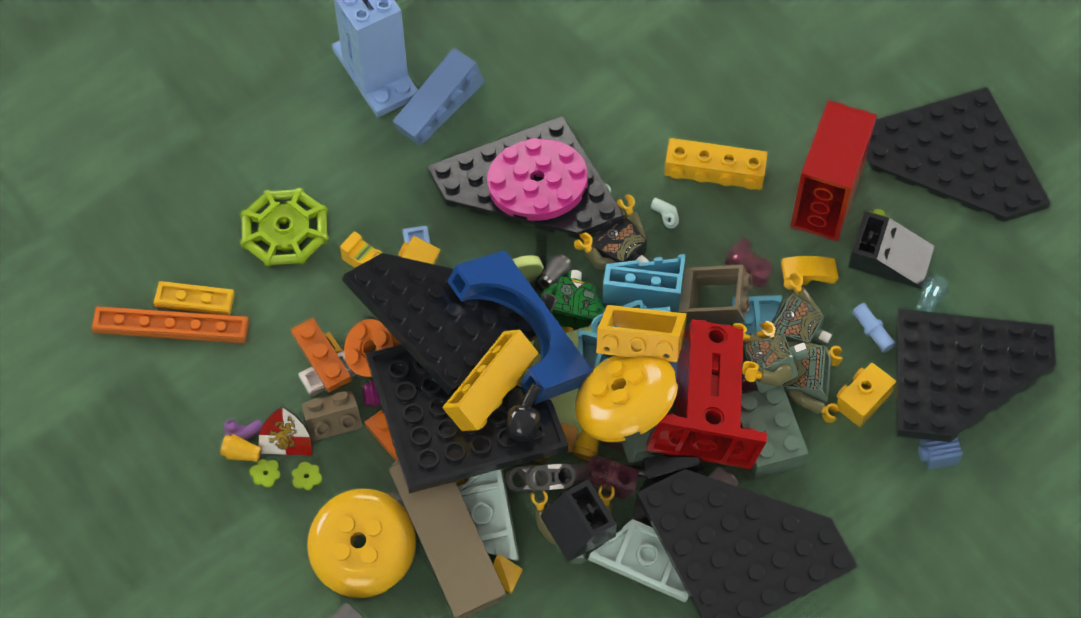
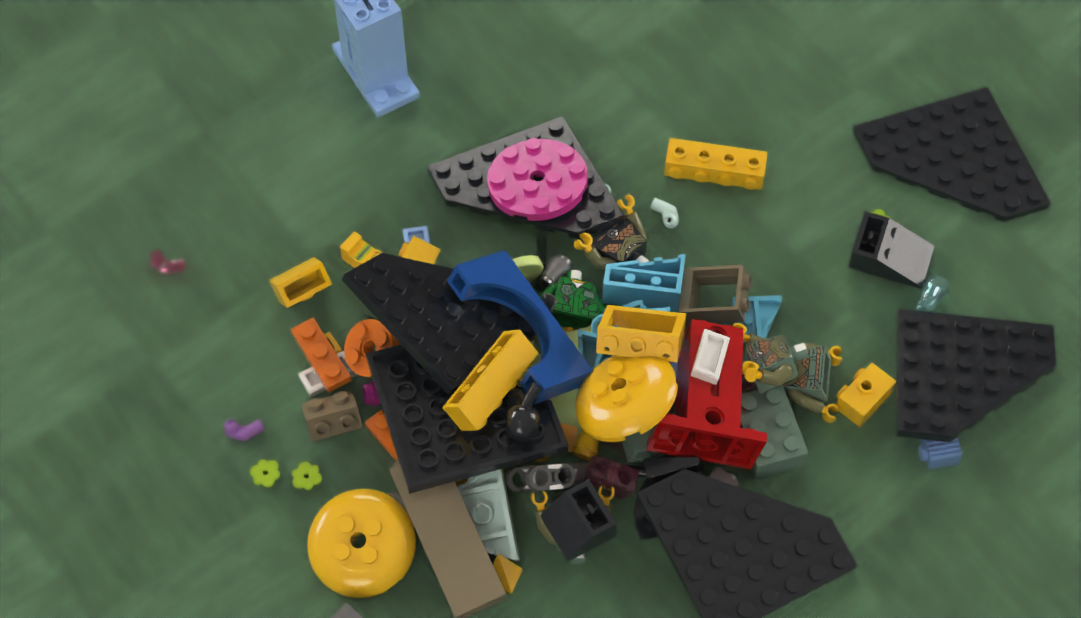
(164, 265): none -> clear pink arm
(170, 324): orange tile -> none
(194, 298): yellow tile -> none
(237, 448): yellow cone -> none
(284, 239): lime plate -> none
(284, 434): shield -> none
(300, 282): none -> yellow brick
(439, 97): medium blue wedge -> none
(641, 557): light aqua wing -> none
(710, 356): none -> white tile
(758, 267): clear pink leg -> none
(798, 318): torso -> none
(811, 268): yellow slope -> none
(832, 170): red brick -> none
(873, 328): light blue pin -> none

